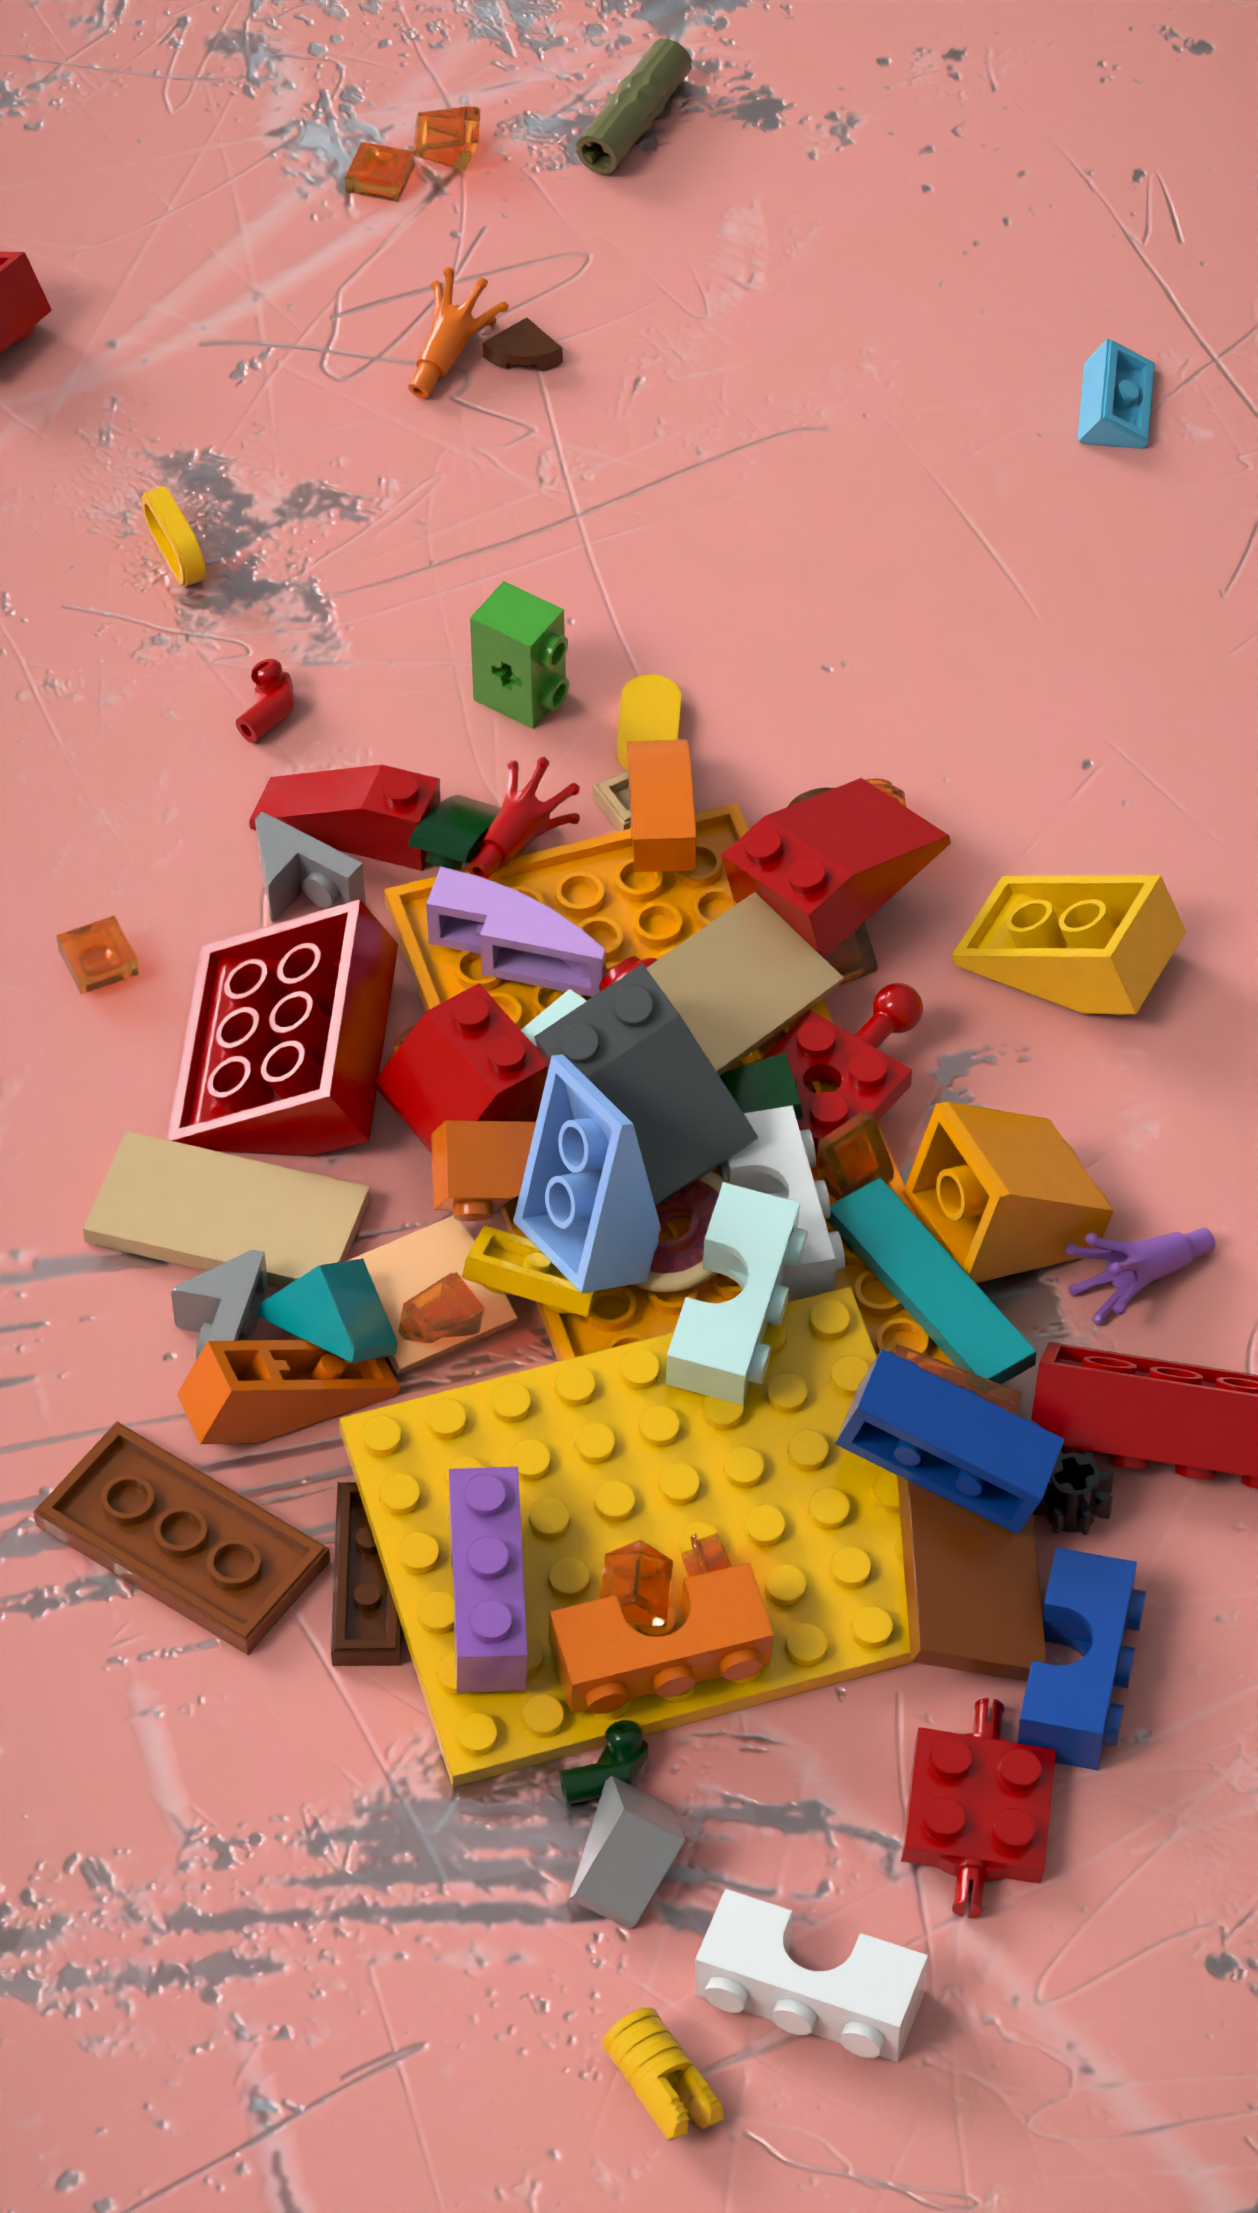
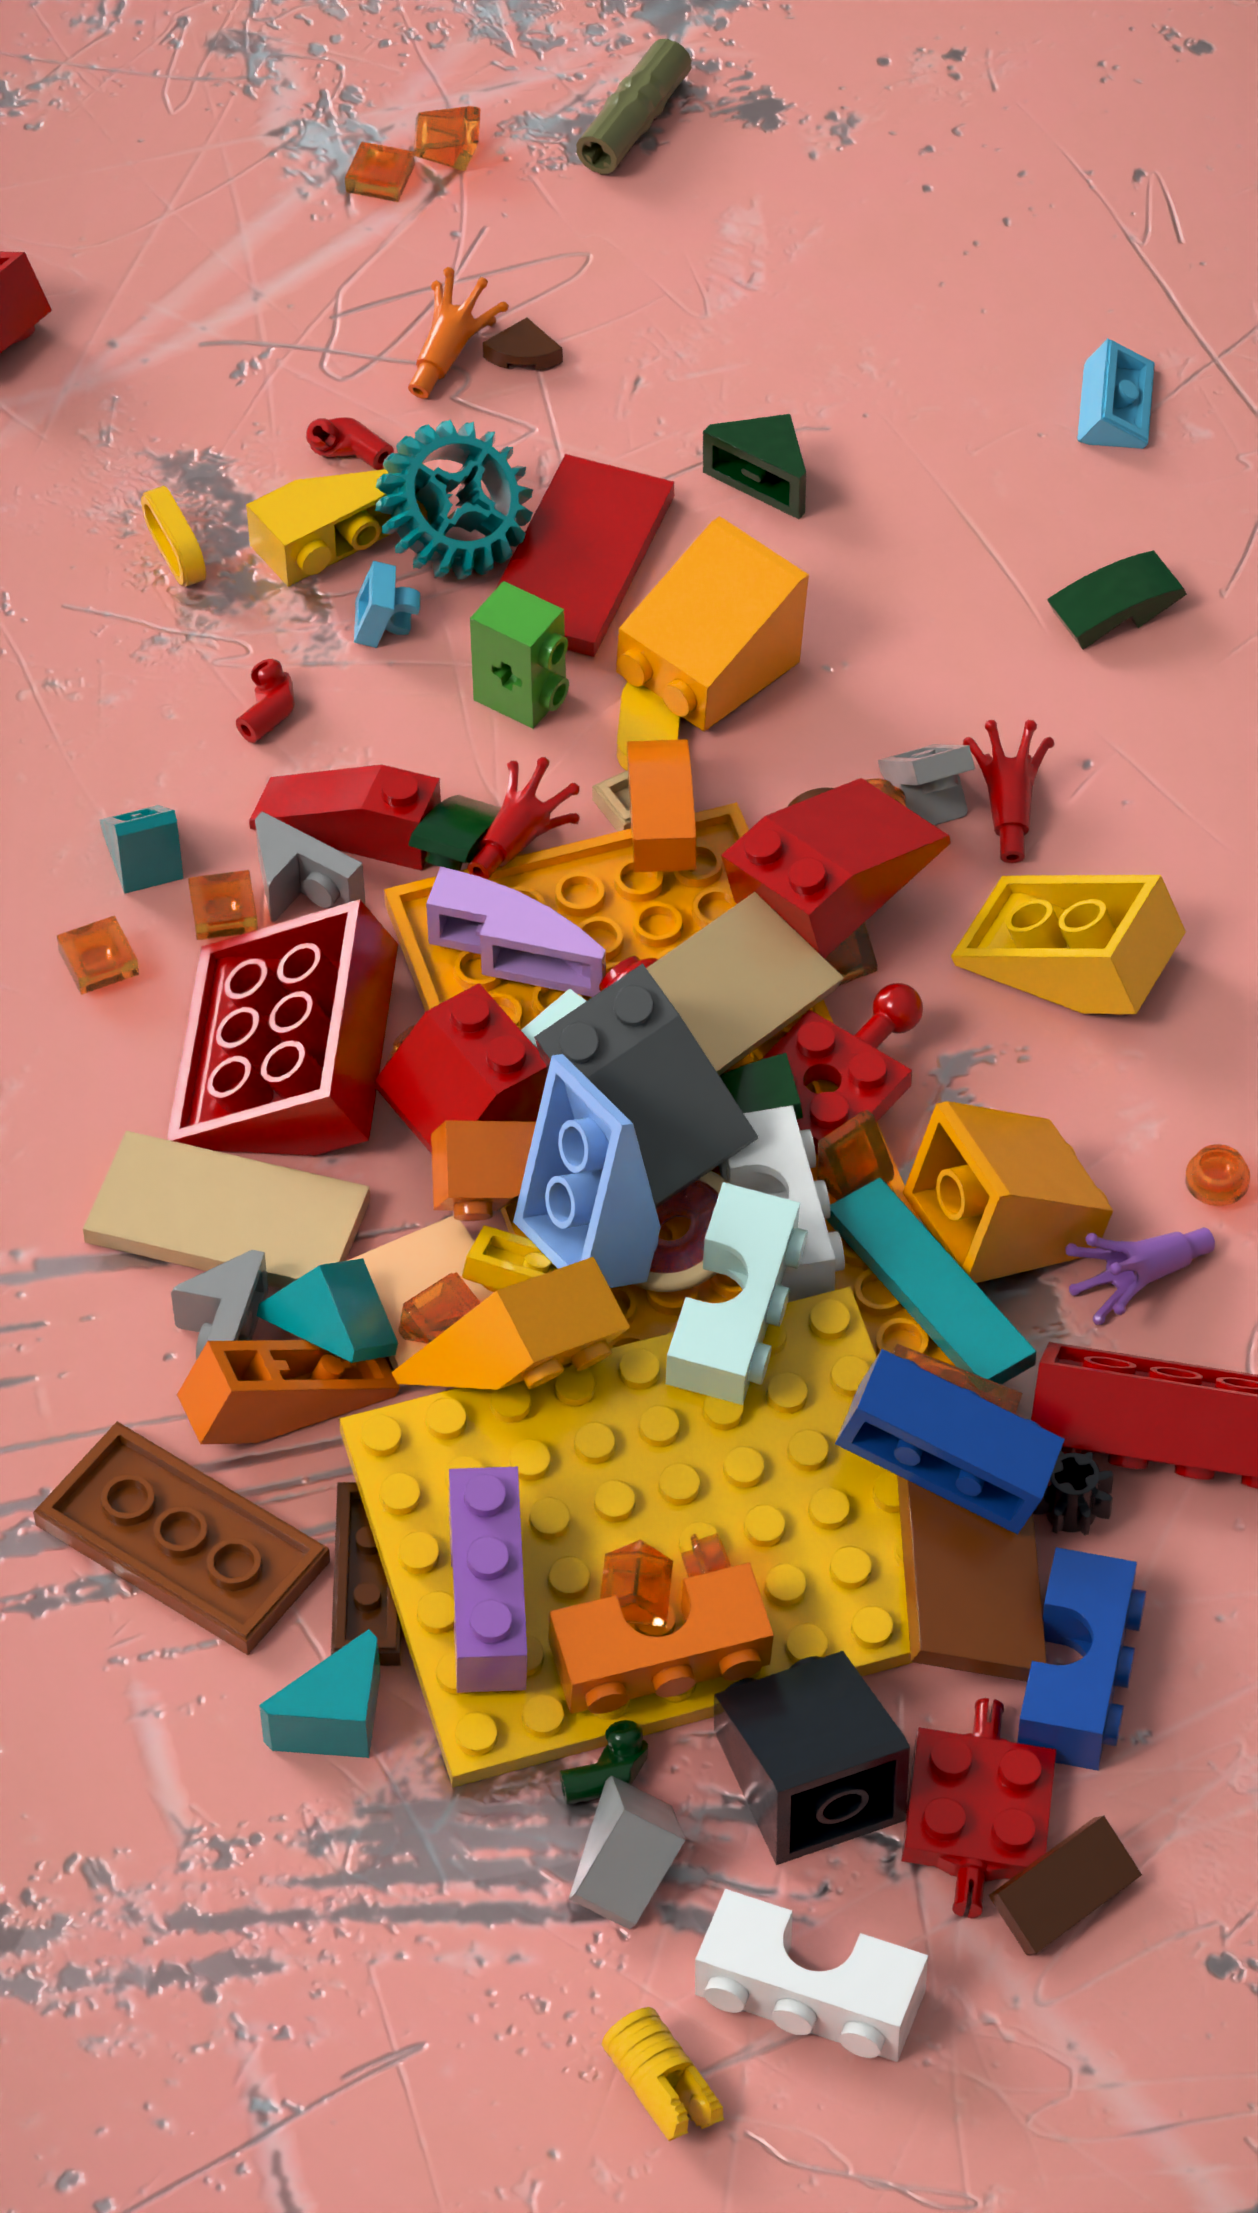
(144, 847): none -> teal slope
(222, 904): none -> clear orange plate
(316, 522): none -> yellow slope
(328, 1706): none -> teal slope
(347, 438): none -> red arm
(383, 606): none -> medium azure tile
(495, 518): none -> teal gear
(524, 1333): none -> light orange slope
(589, 544): none -> red tile
(716, 626): none -> light orange slope
(759, 460): none -> dark green slope
(813, 1755): none -> black slope
(931, 780): none -> light grey slope
(1010, 787): none -> red piece
(1065, 1885): none -> reddish brown tile
(1109, 596): none -> dark green slope
(1217, 1175): none -> clear orange plate

